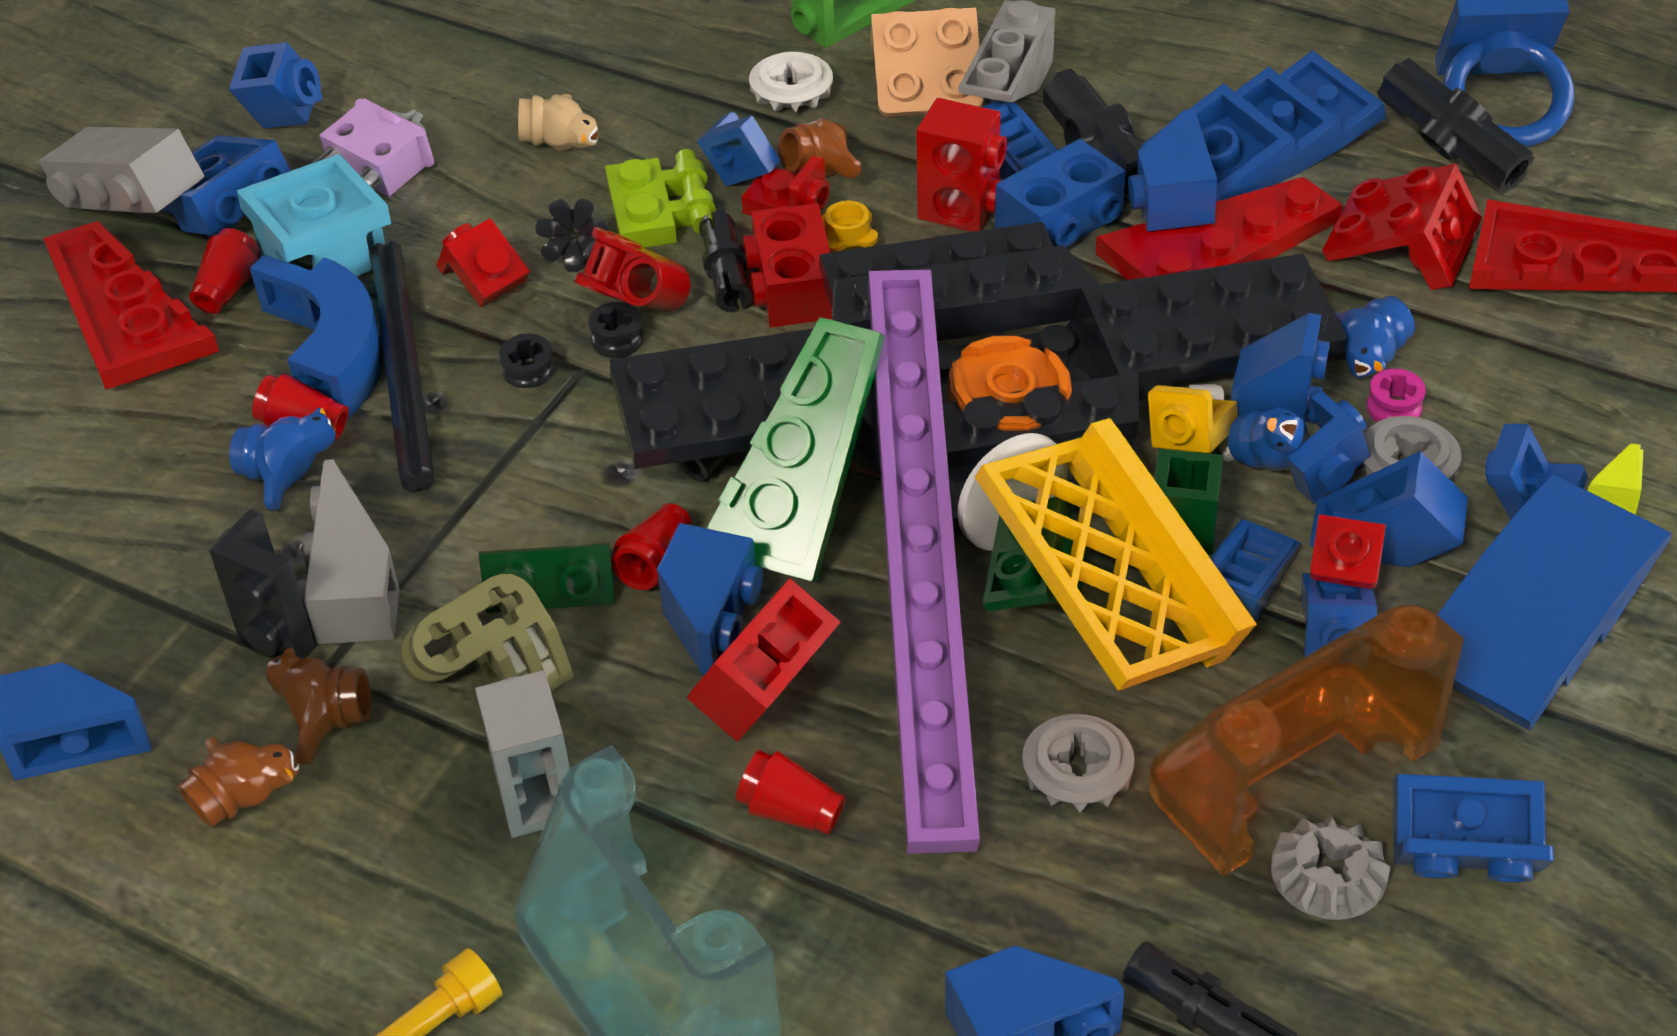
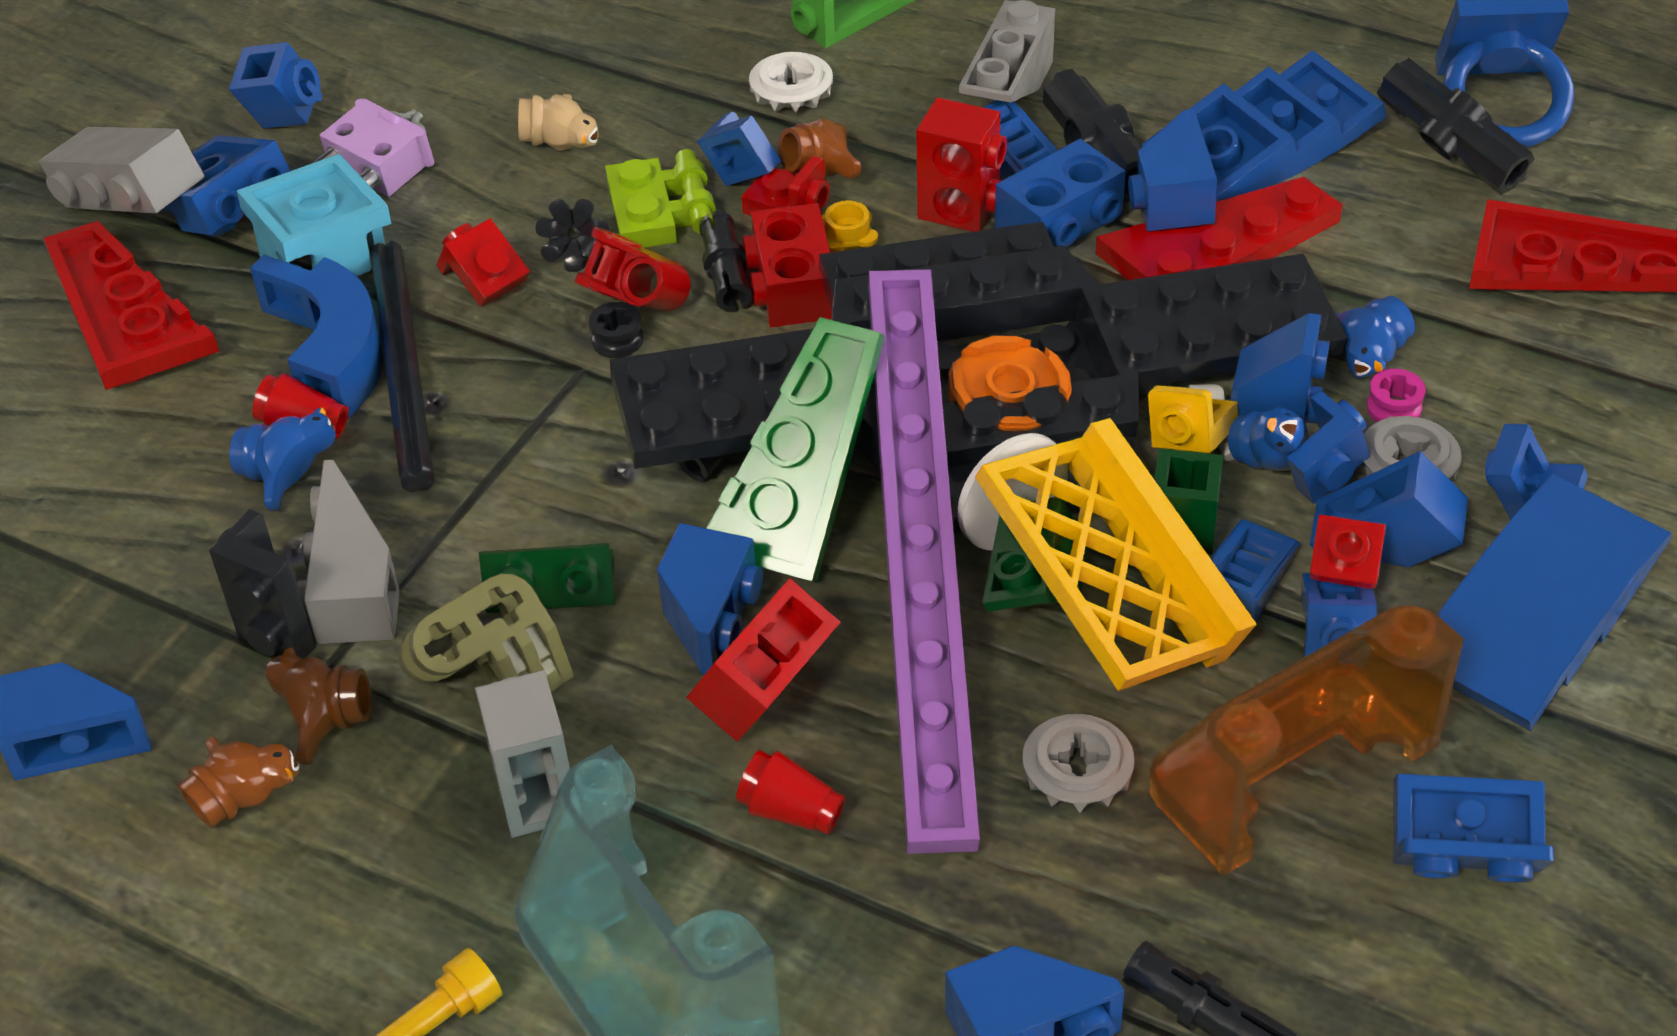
(223, 269): red cone -> none
(526, 347): black bush -> none
(643, 547): red cone -> none
(922, 58): light nougat bracket -> none
(1320, 889): light grey gear -> none
(1422, 209): red bracket -> none
(1621, 479): neon yellow slope -> none

